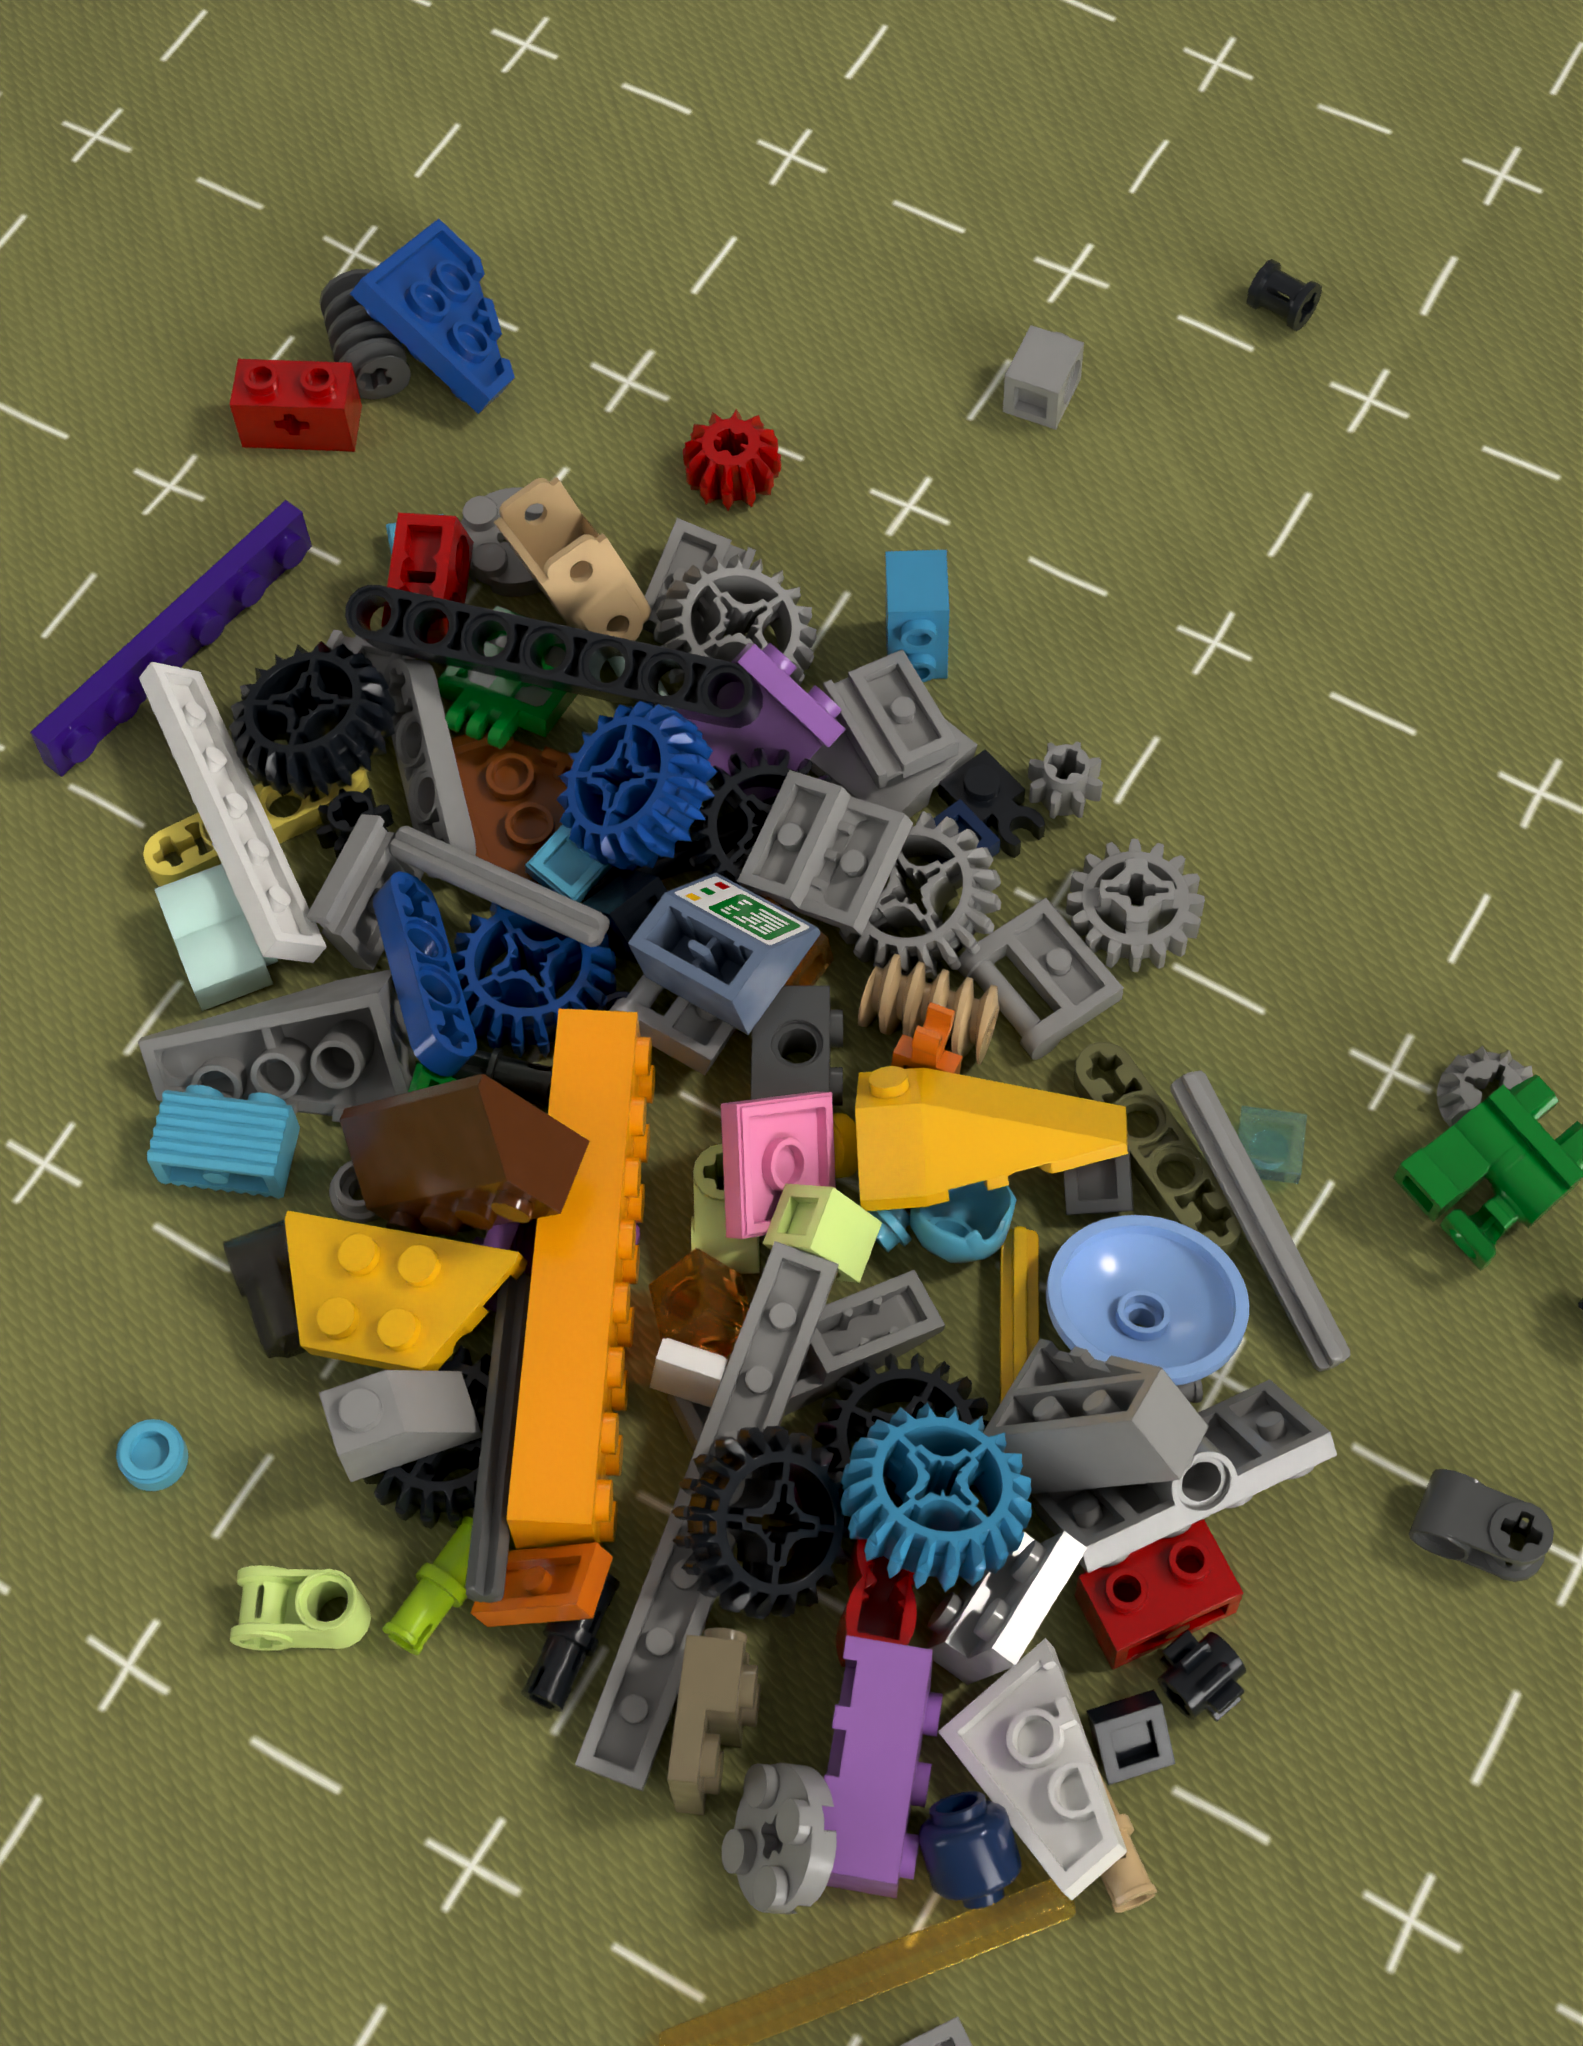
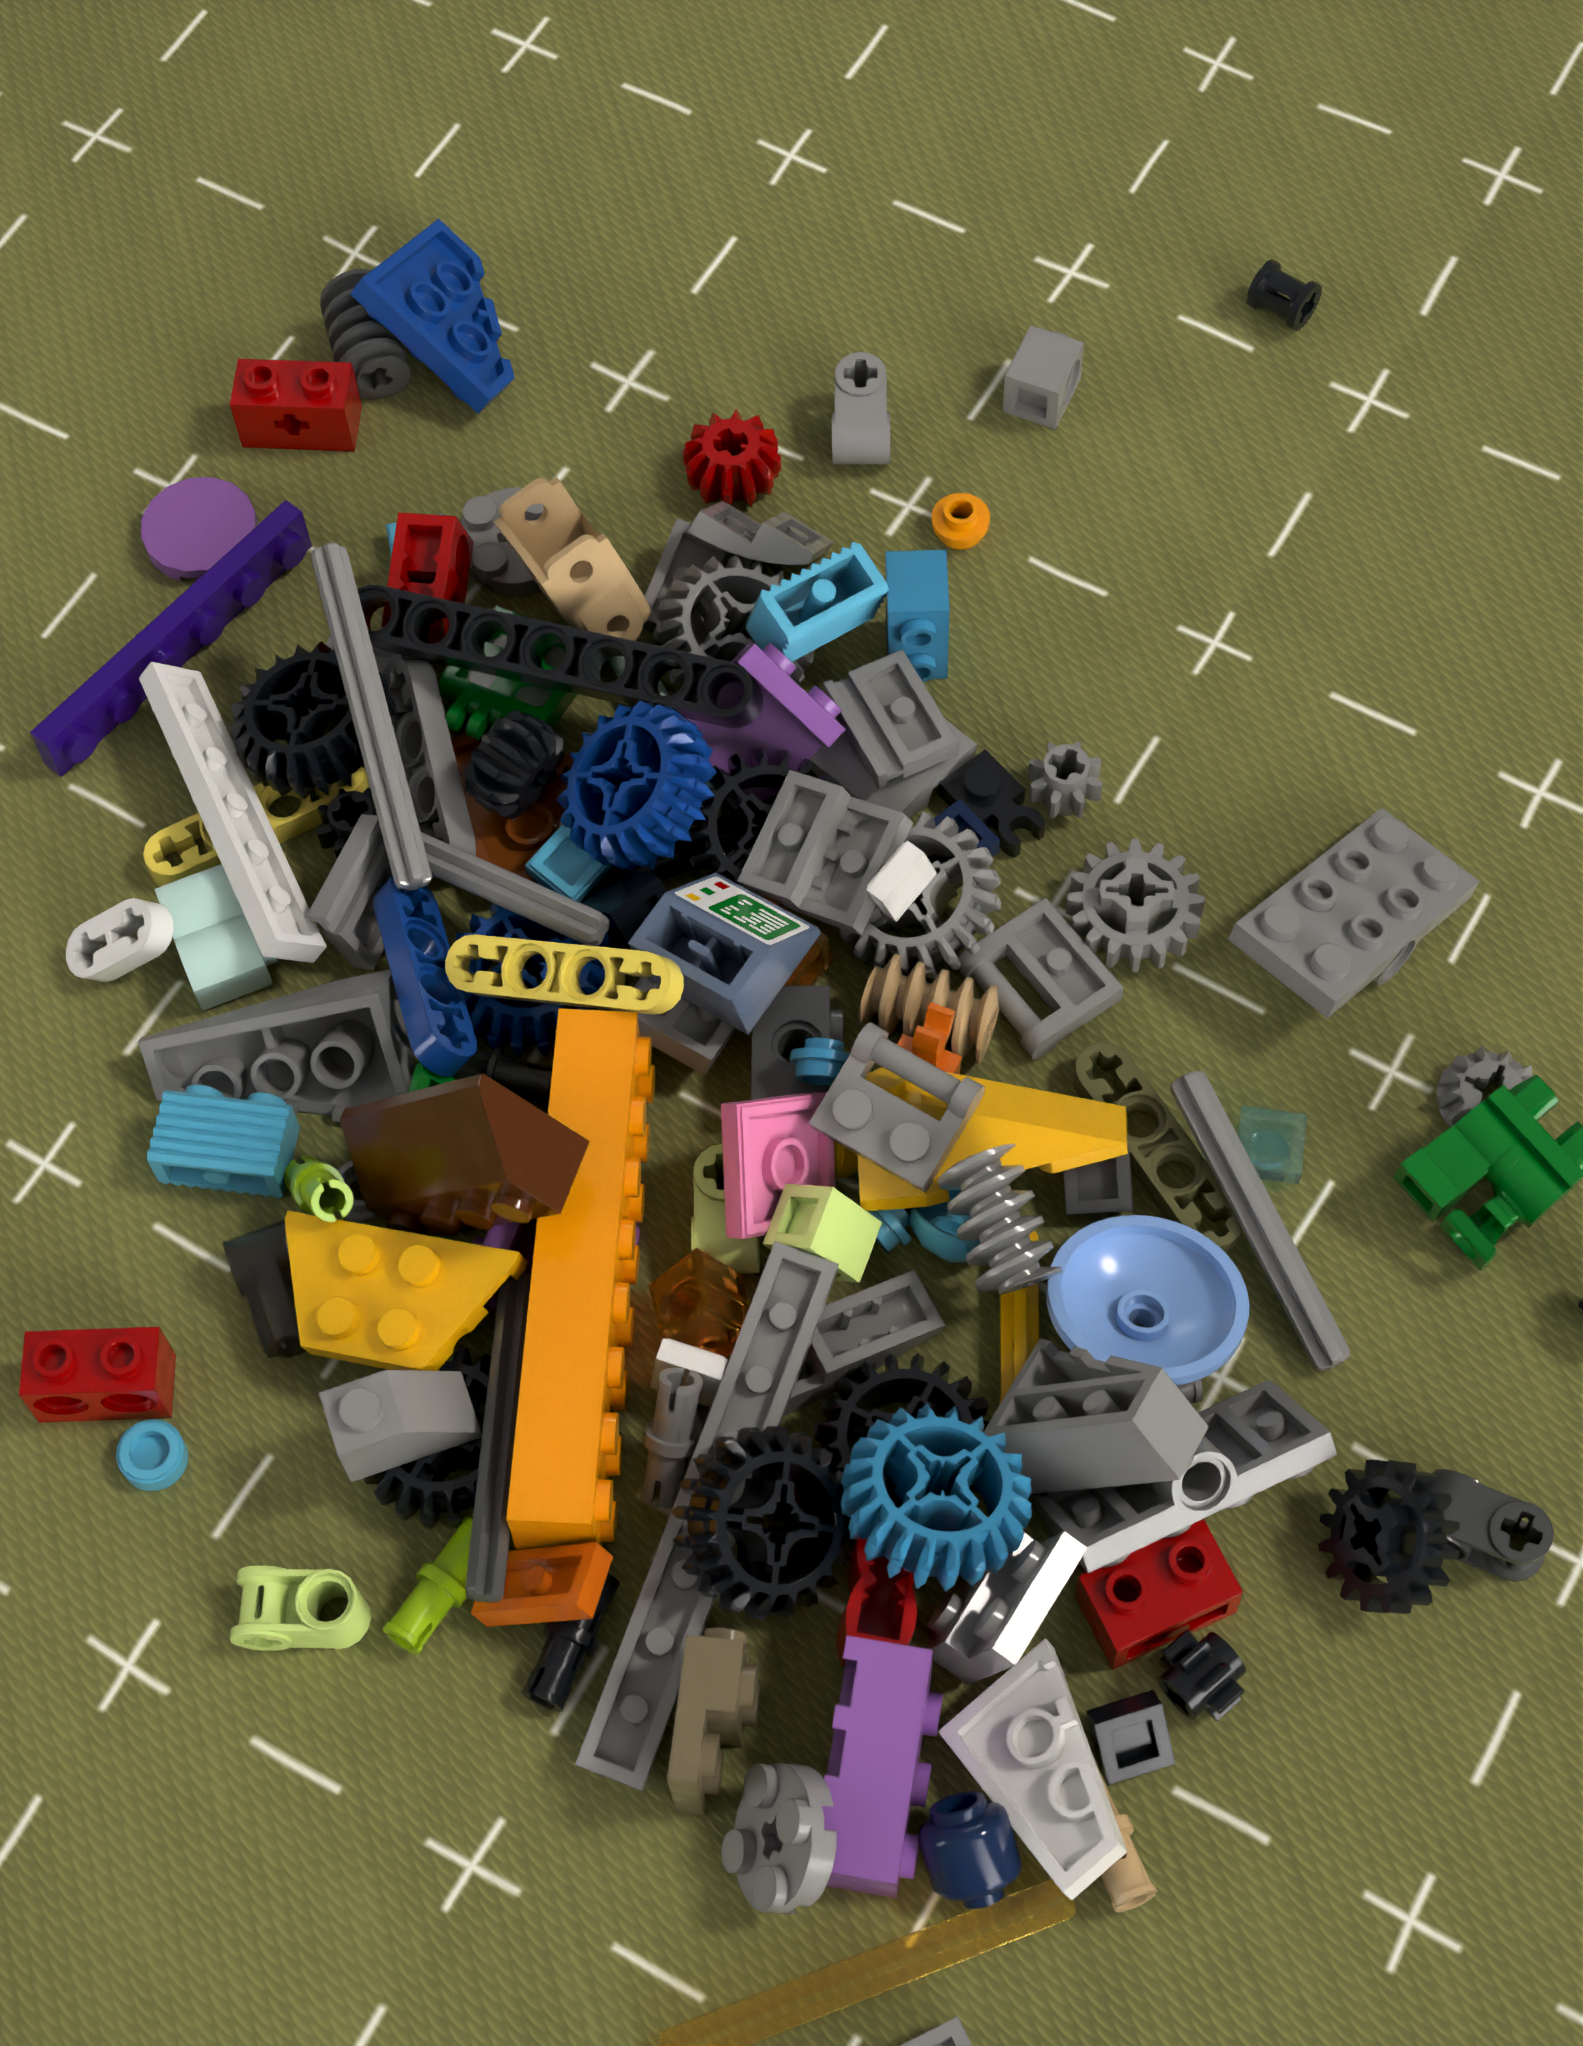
(97, 1374): none -> red brick
(122, 952): none -> white beam
(195, 525): none -> medium lavender tile
(318, 1188): none -> lime pin
(371, 717): none -> light grey axle
(514, 764): none -> black gear
(563, 972): none -> light yellow beam
(670, 1436): none -> light grey pin
(774, 541): none -> light grey slope
(818, 603): none -> medium azure brick
(819, 1061): none -> dark azure plate
(861, 412): none -> light grey piece
(883, 1125): none -> light grey plate
(901, 880): none -> white tile
(960, 533): none -> light orange plate
(997, 1222): none -> light grey piece
(1354, 912): none -> light grey plate
(1389, 1536): none -> black gear

